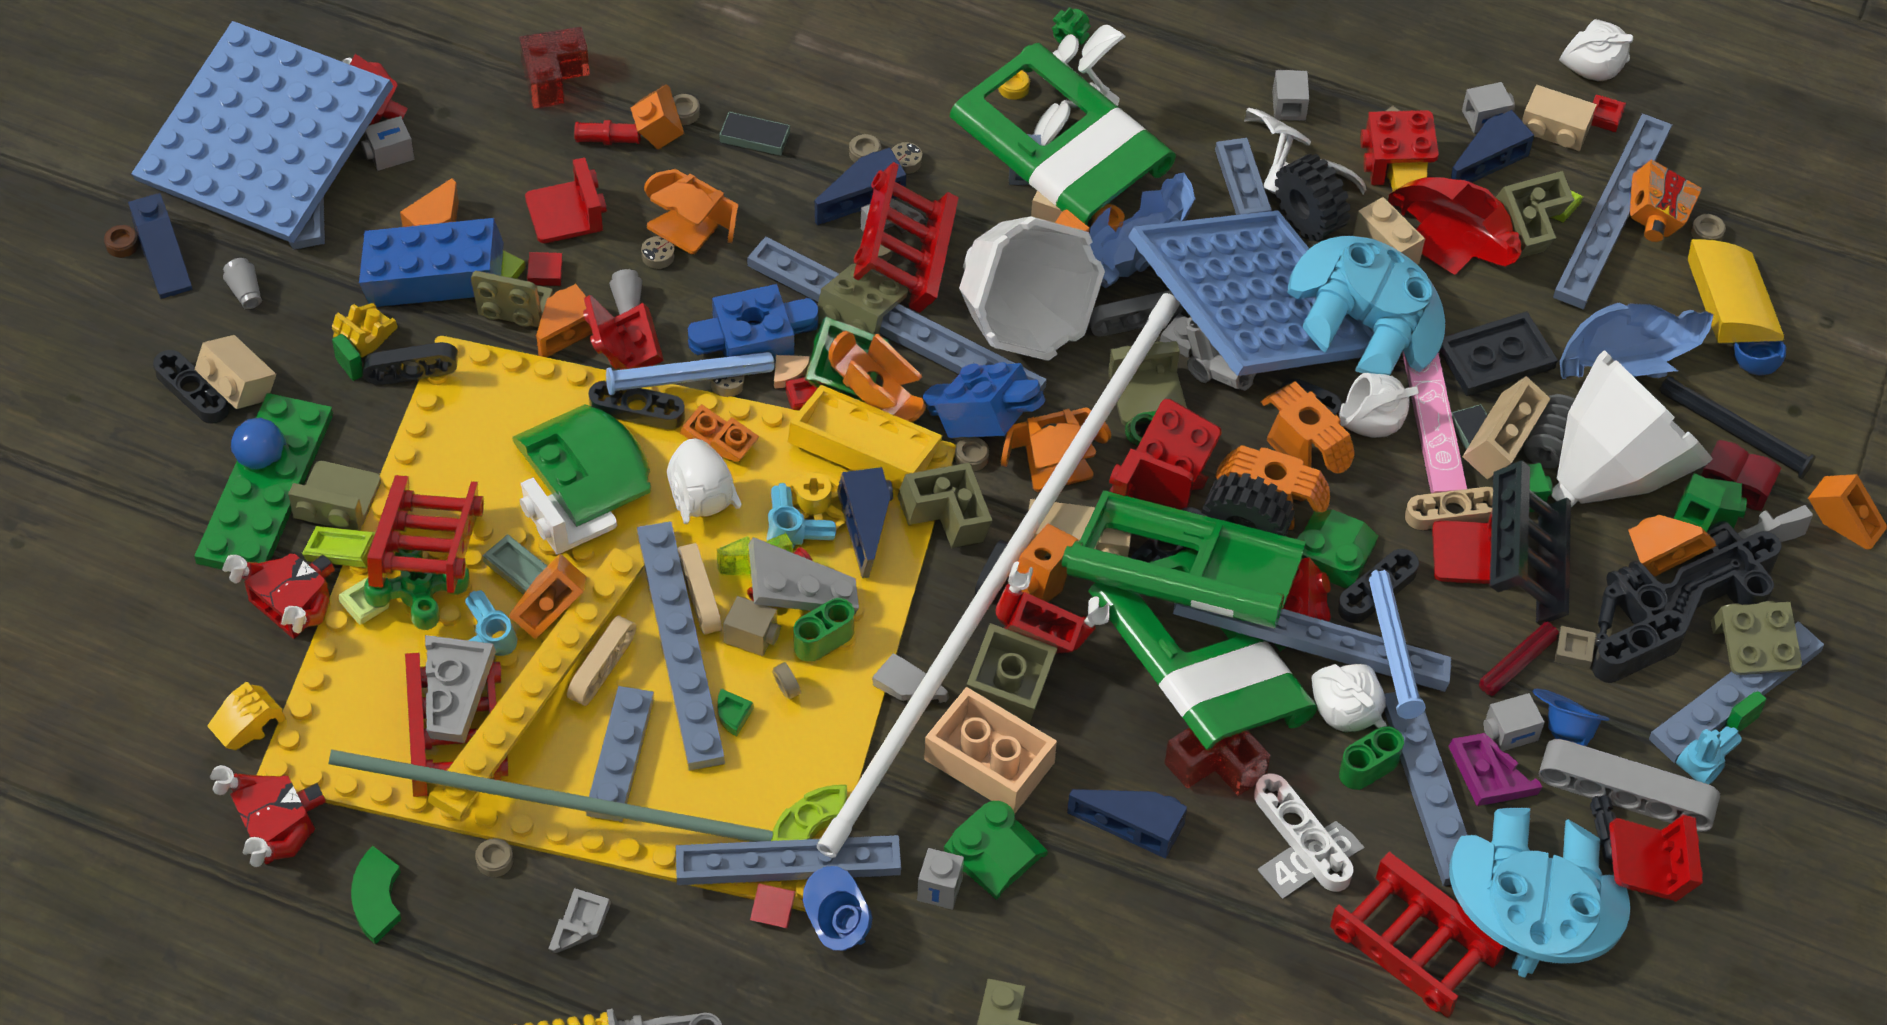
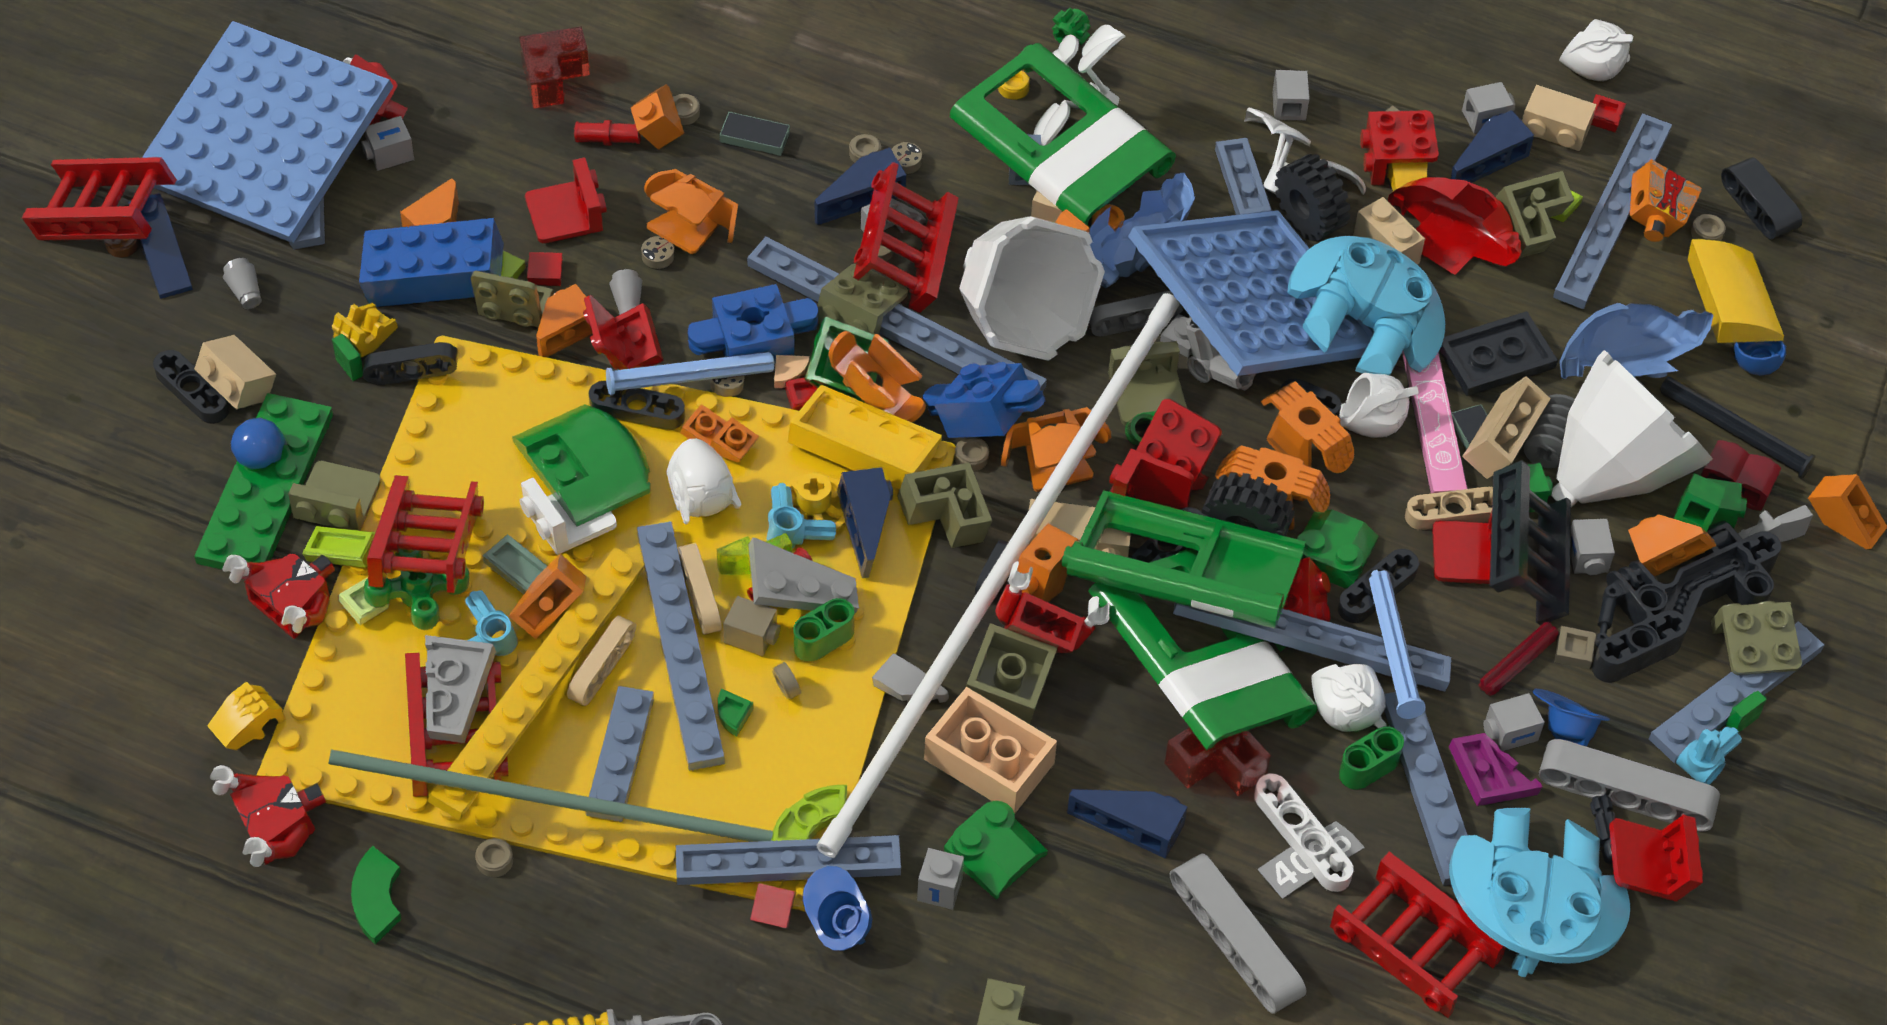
(105, 221): none -> red fence
(581, 920): light grey slope -> none
(1238, 933): none -> light grey beam
(1591, 546): none -> light grey brick
(1761, 198): none -> black beam

